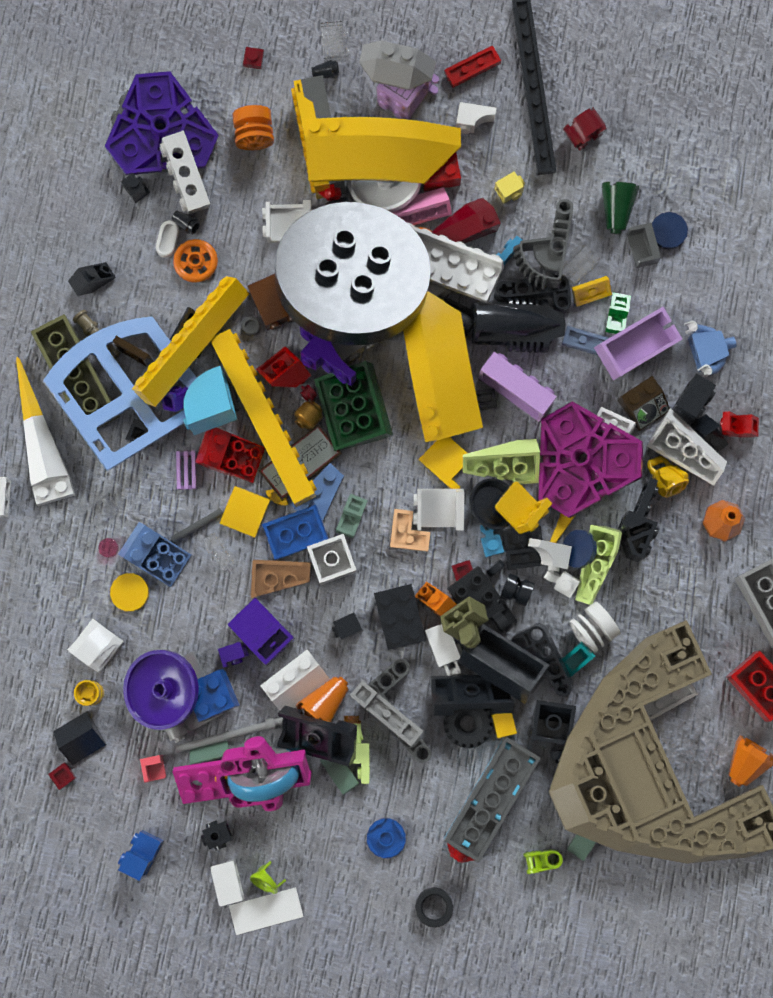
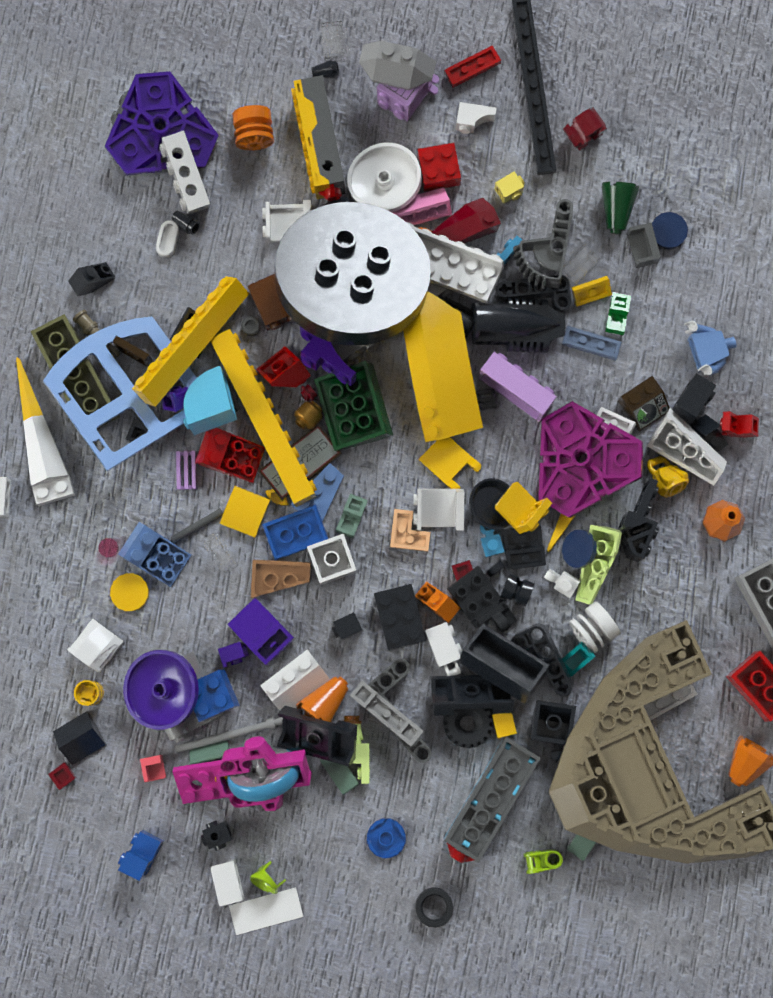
(135, 187): black brick -> none
(186, 248): orange plate -> none
(253, 58): dark red plate -> none
(377, 149): yellow slope -> none
(464, 620): olive brick -> none
(509, 461): yellowish green wedge -> none
(552, 554): white arch -> none
(637, 343): lavender piece -> none

